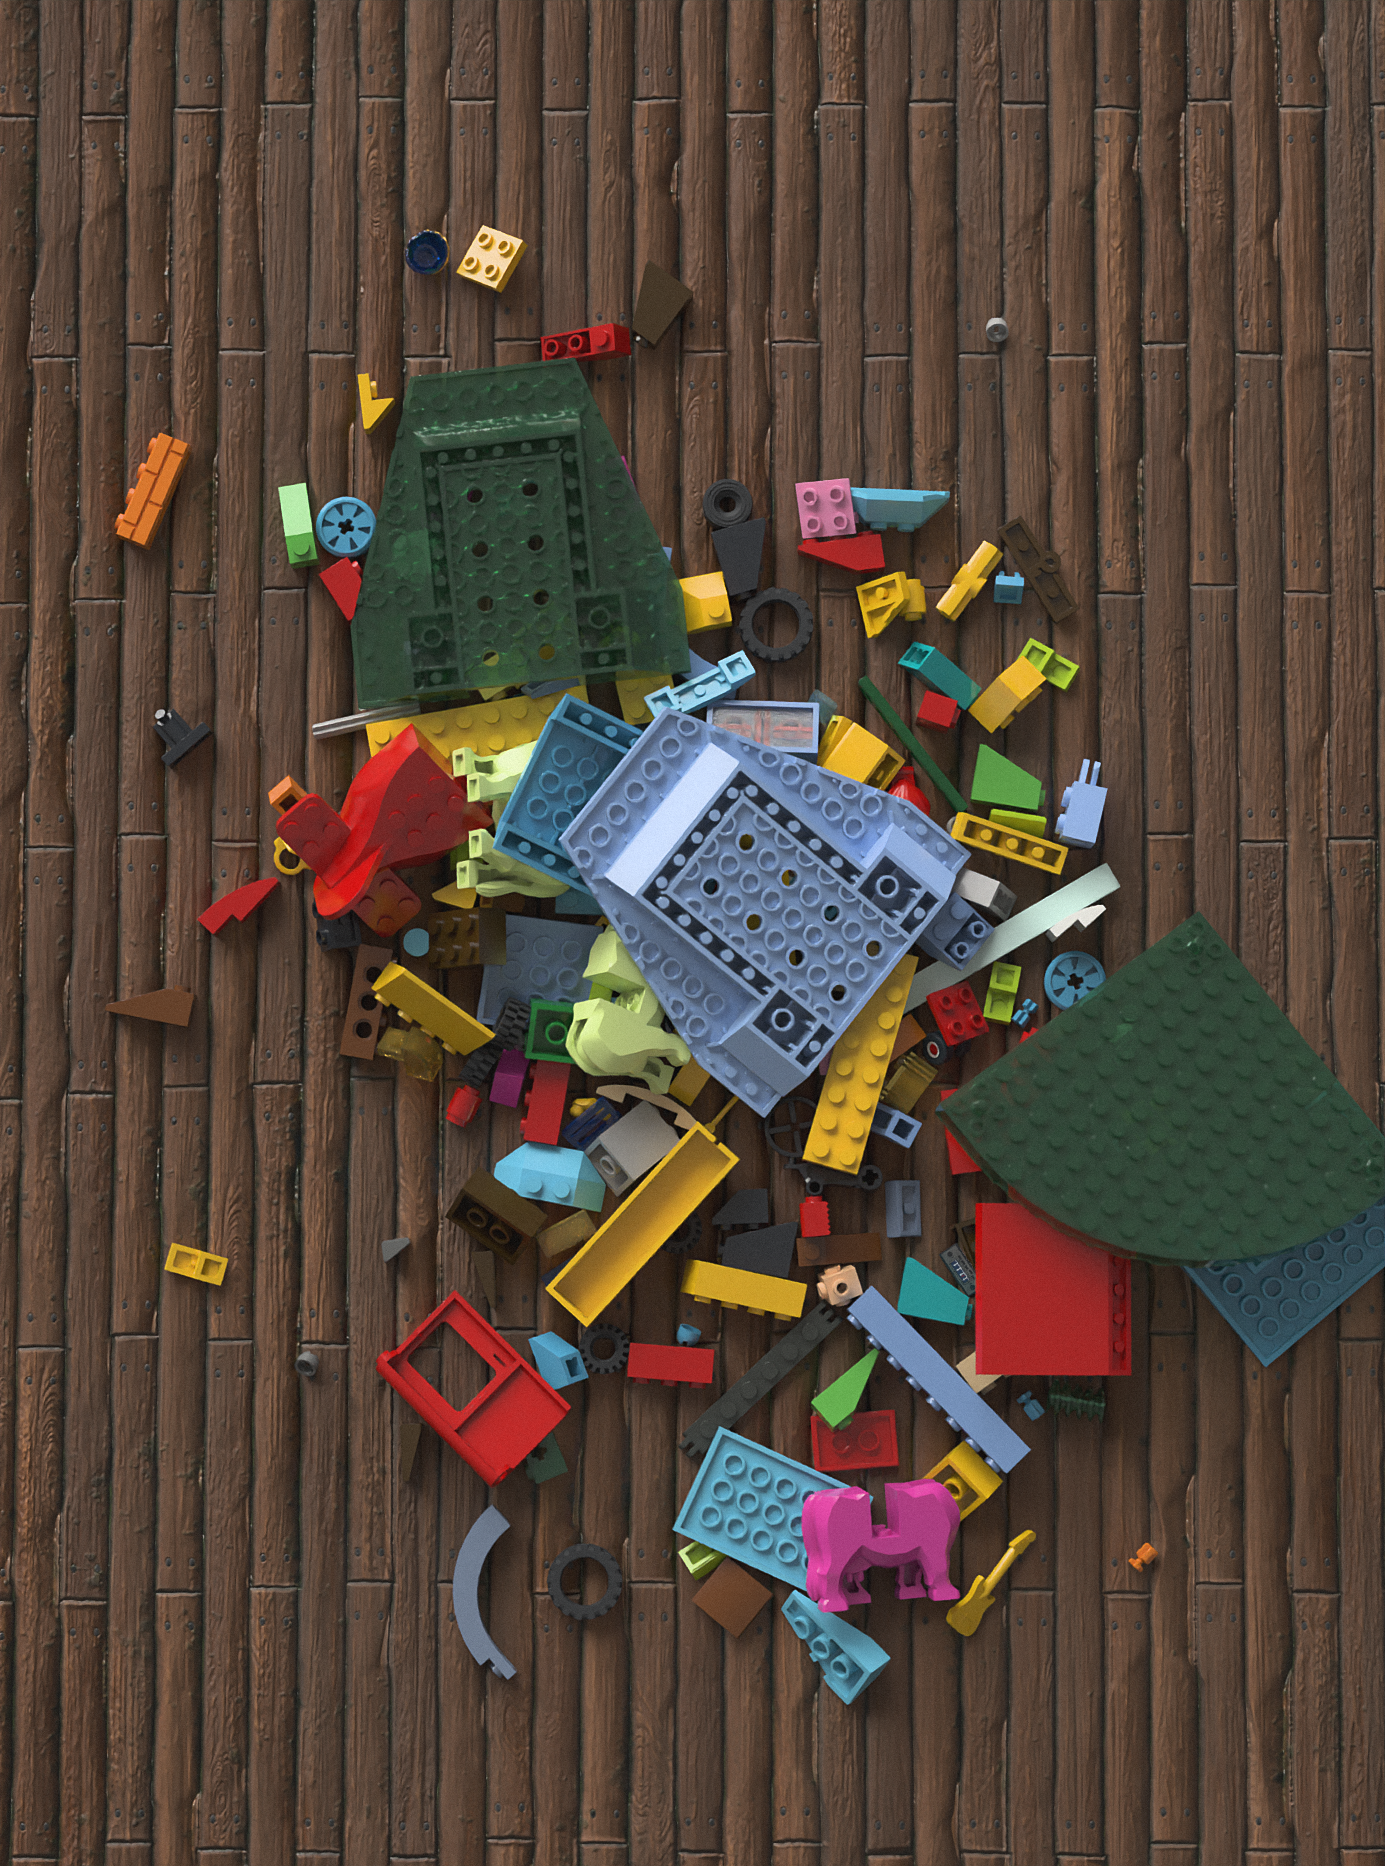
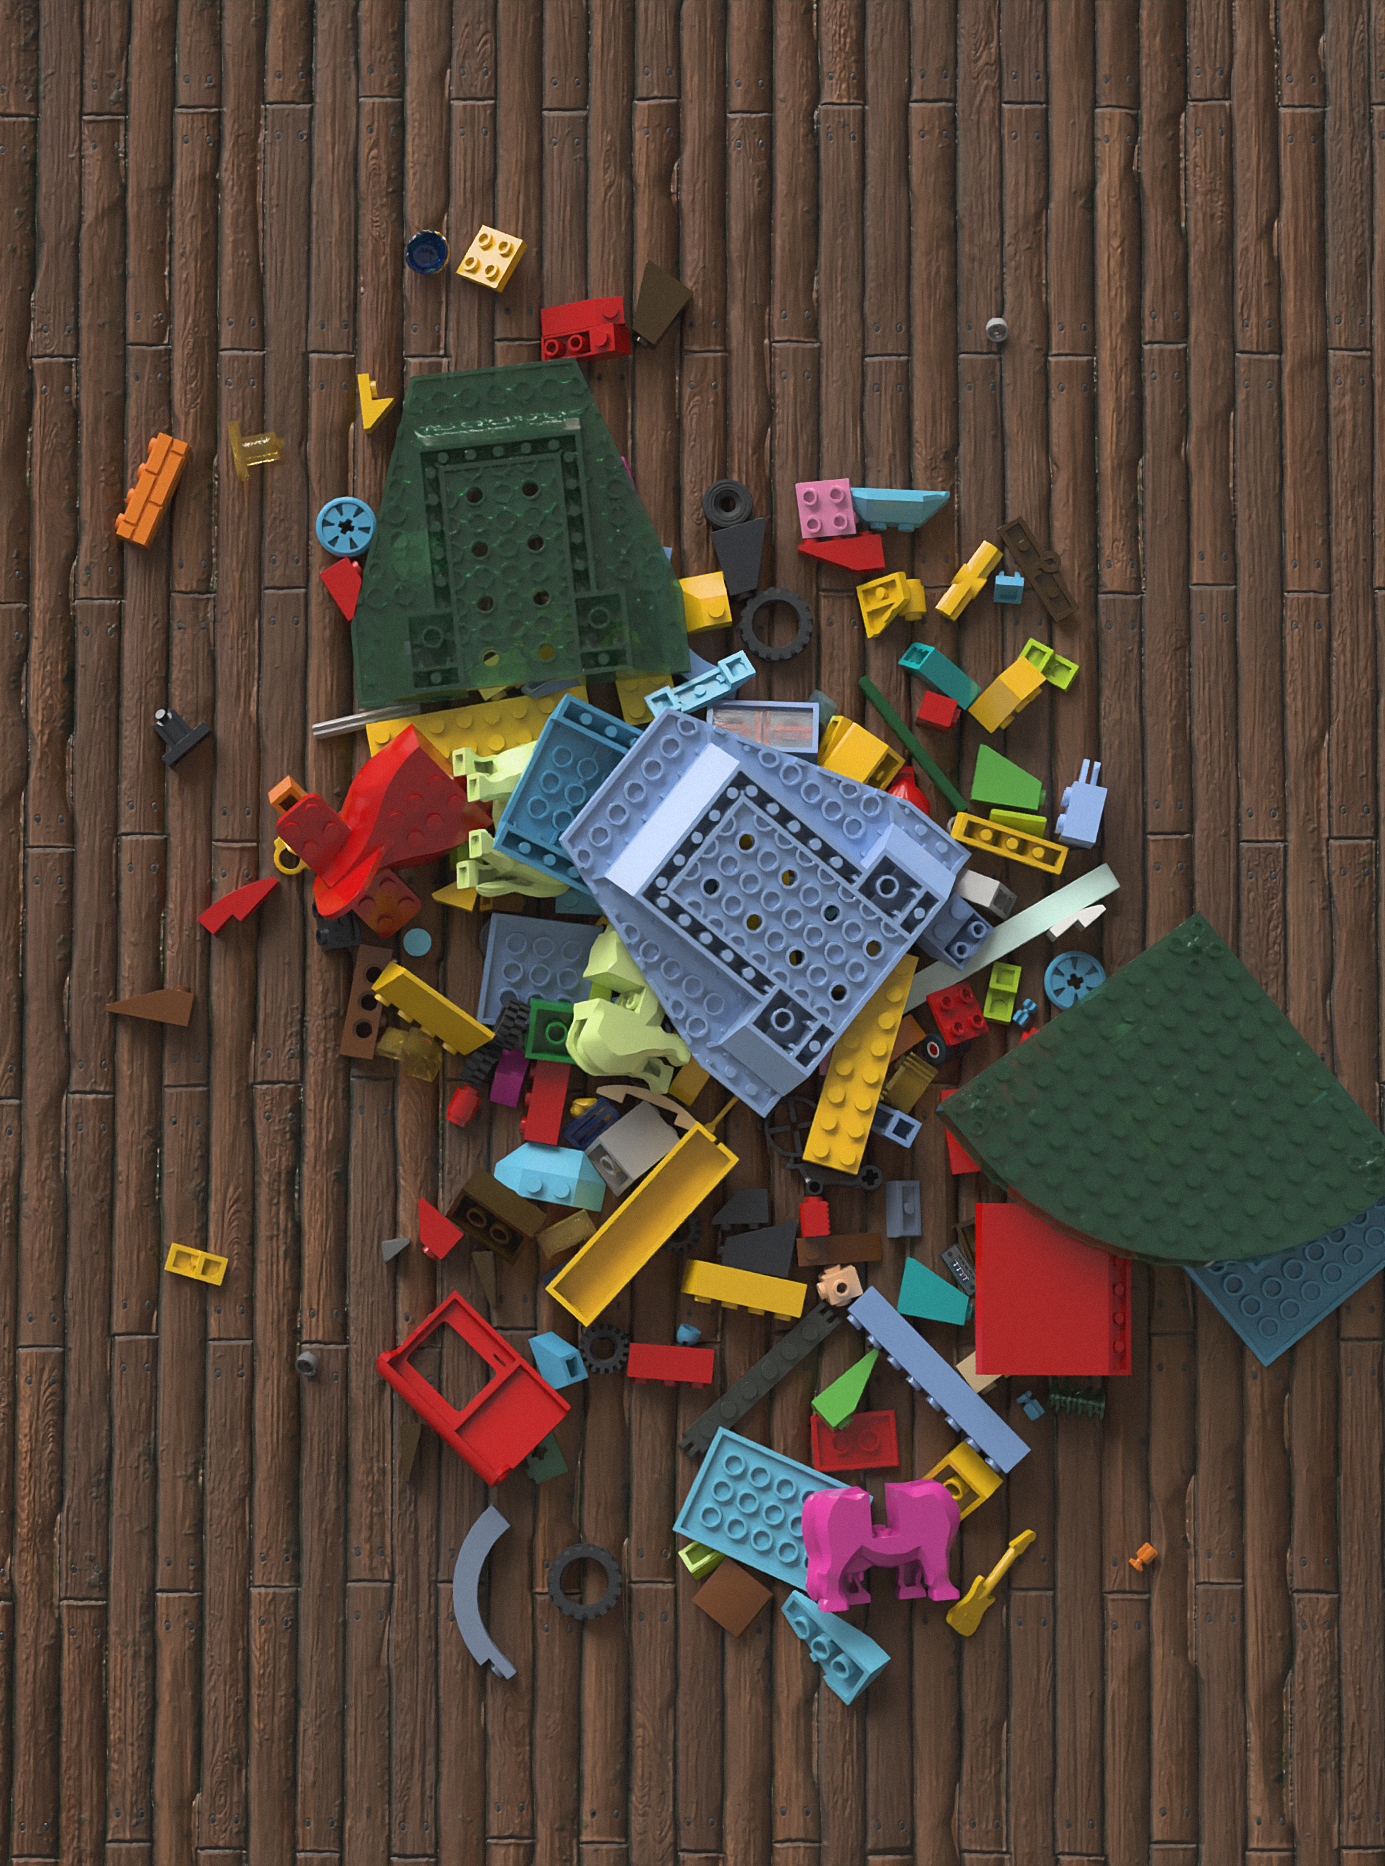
(252, 449): none -> clear yellow piece
(298, 526): slope -> none
(436, 1231): none -> red slope
(467, 939): dark brown brick -> none
(582, 315): none -> red slope

